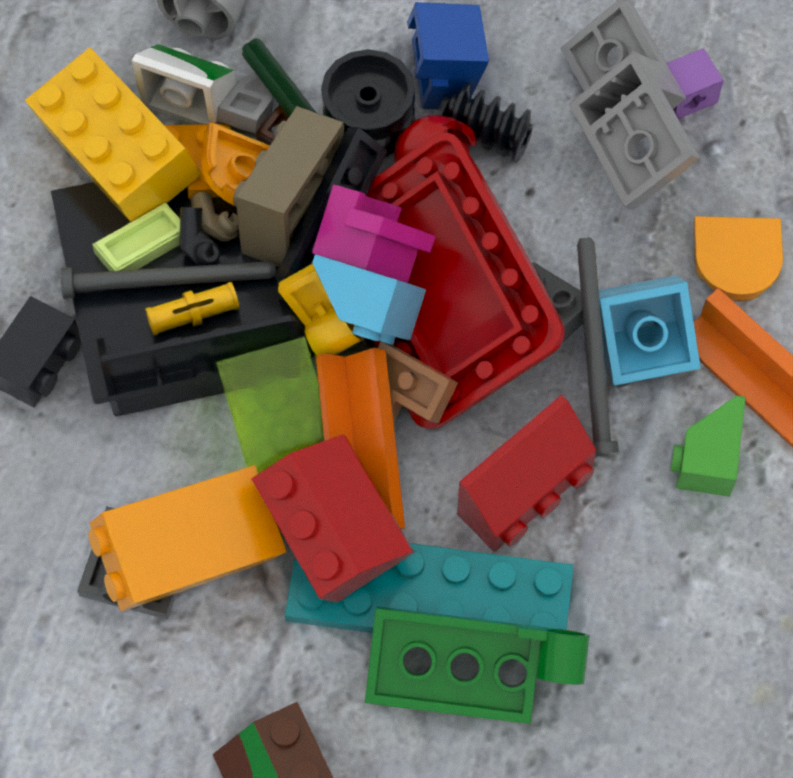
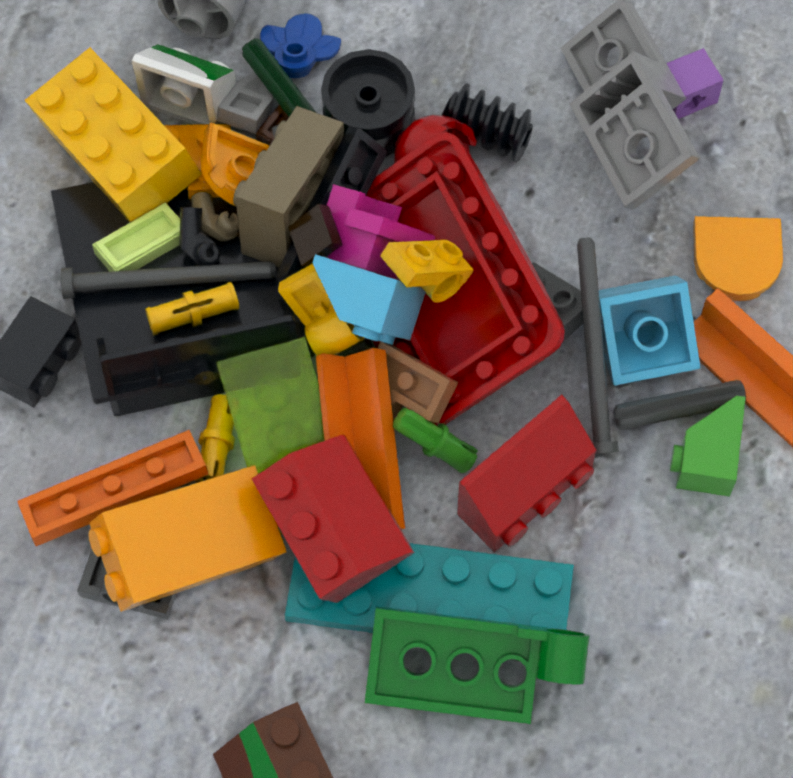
(112, 485): none -> orange panel
(217, 437): none -> yellow pin
(299, 44): none -> blue plate
(315, 234): none -> dark brown tile
(432, 265): none -> yellow plate
(436, 440): none -> bright green axle
(447, 49): blue plate -> none
(676, 404): none -> dark grey axle

